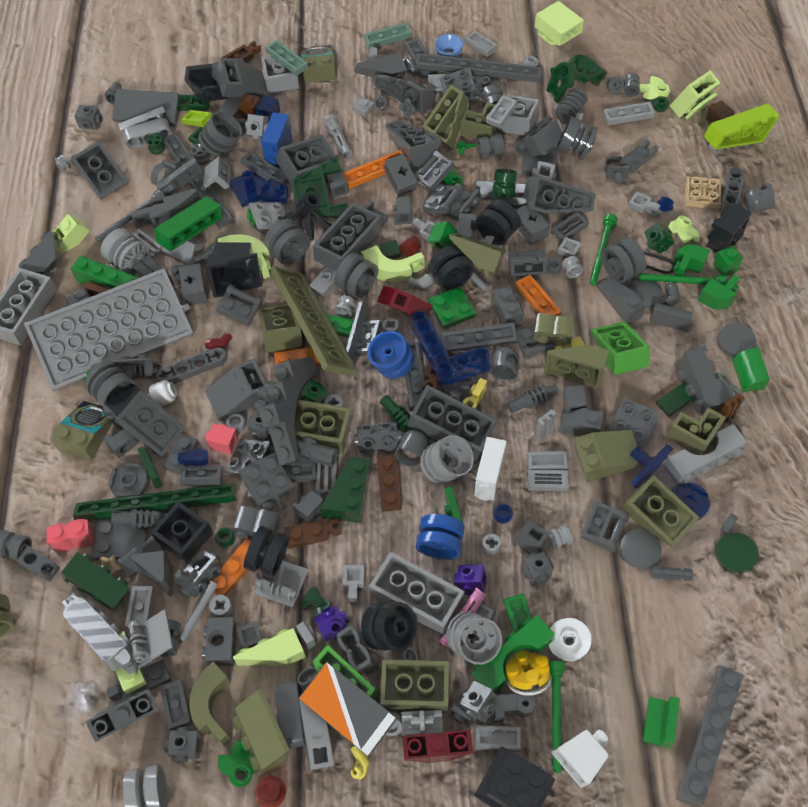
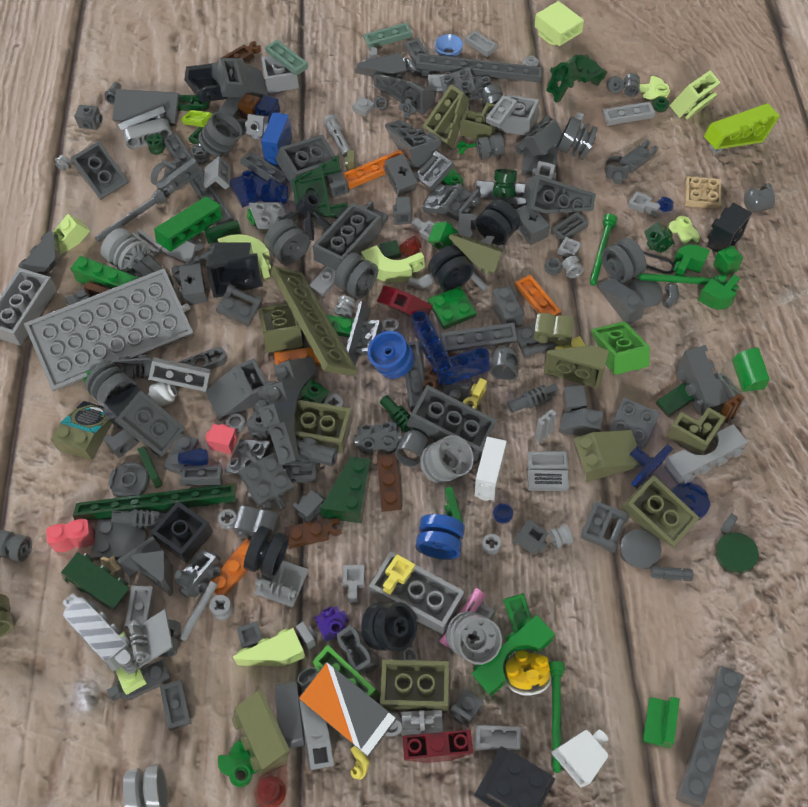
(38, 564): dark grey leg -> none
(121, 714): dark grey slope -> none
(162, 212): dark grey slope -> none
(179, 374): none -> light grey brick
(183, 745): dark grey brick -> none
(202, 697): olive arch -> none
(215, 232): none -> dark green tile
(219, 342): dark red arm -> none
(220, 628): dark grey brick -> none
(222, 533): dark green plate -> none
(223, 516): none -> light grey bush
(314, 598): dark green piece -> none
(320, 64): olive slope -> none
(326, 477): light grey tile -> none
(350, 160): none -> olive plate
(398, 571): none -> light yellow plate
(471, 577): dark purple brick -> none
(479, 702): dark grey brick -> none
(513, 705): dark grey leg -> none
(527, 263): dark grey brick -> none
(536, 574): dark grey brick -> none
(570, 629): white dish -> none
(571, 104): dark grey piece -> none
(671, 317): dark grey brick -> none
(719, 111): reddish brown brick -> none
(732, 188): dark grey beam -> none
(735, 339): dark grey tile -> none

